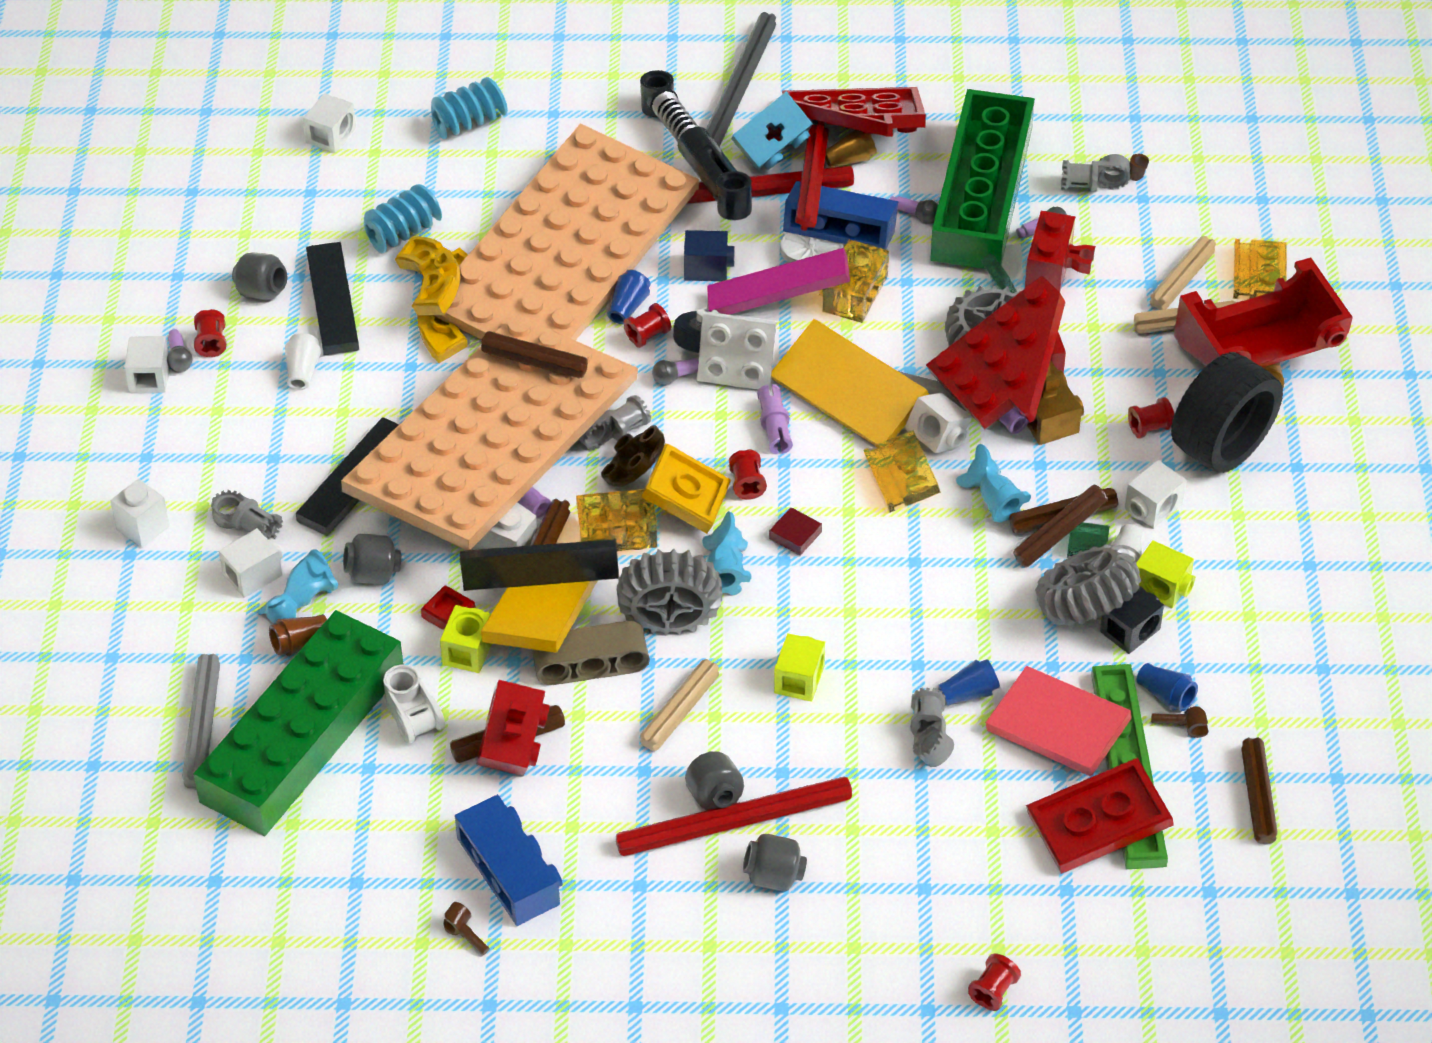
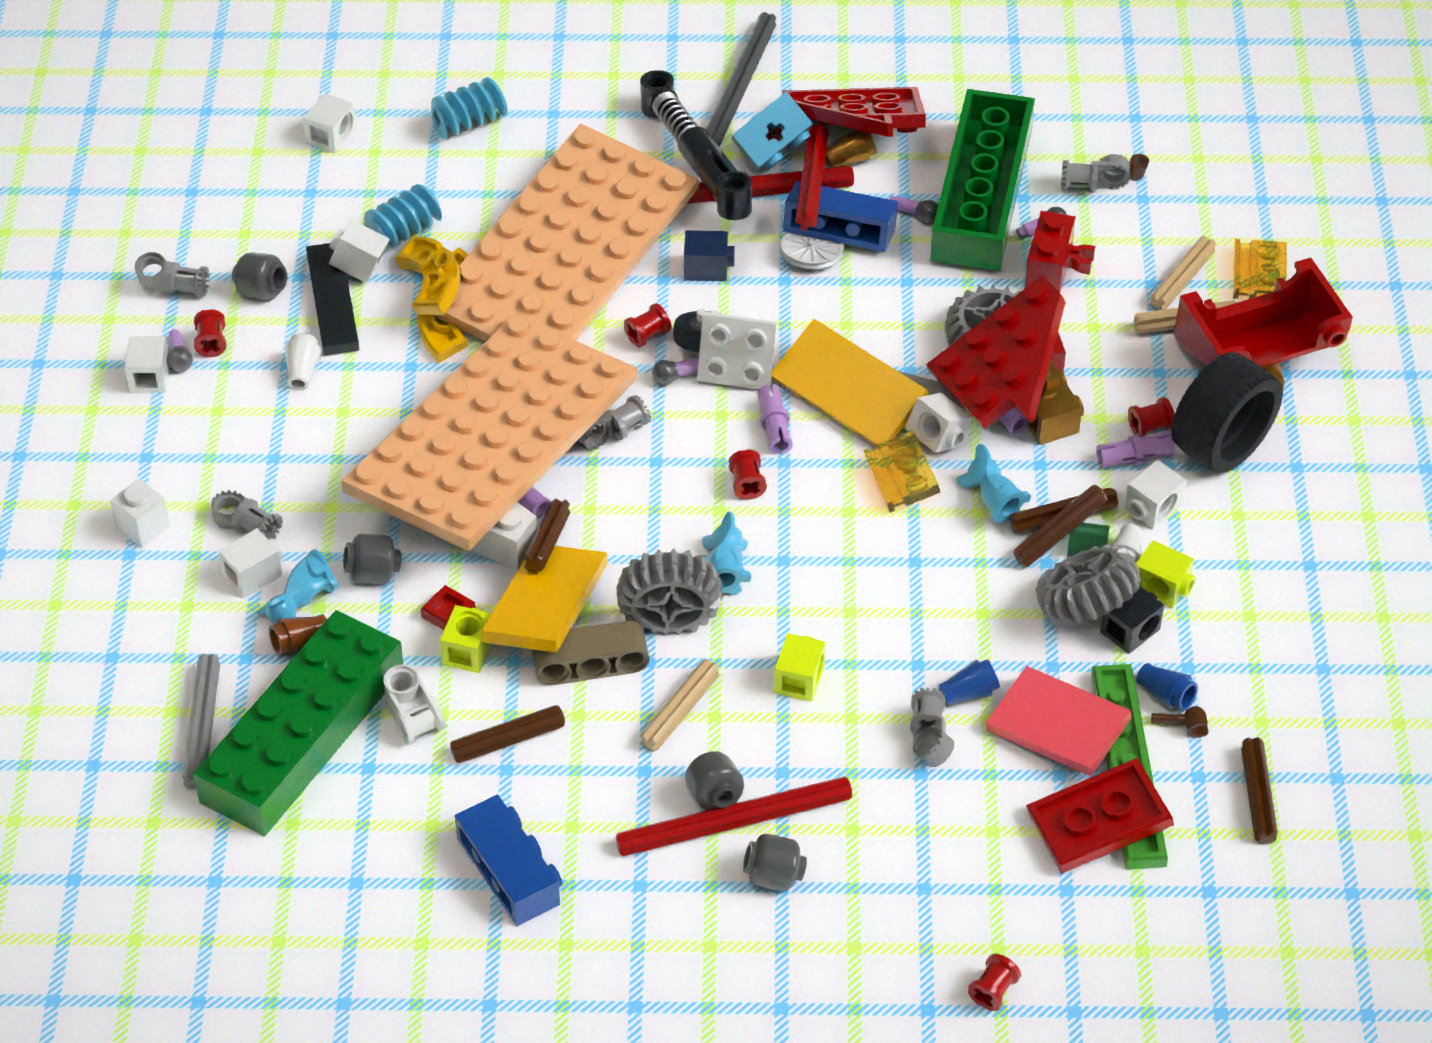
(172, 276): none -> light grey connector
(328, 503): black tile -> none
(358, 250): none -> white brick
(455, 923): reddish brown hand -> none
(512, 728): red brick -> none
(534, 354): reddish brown axle -> none
(539, 564): black tile -> none
(618, 517): clear yellow brick -> none
(629, 294): blue cone -> none
(634, 456): dark brown dish -> none
(686, 488): yellow tile -> none
(779, 282): dark pink tile -> none
(795, 531): dark red tile -> none
(867, 275): clear yellow brick -> none
(997, 273): clear green tile -> none
(1135, 450): none -> lavender pin

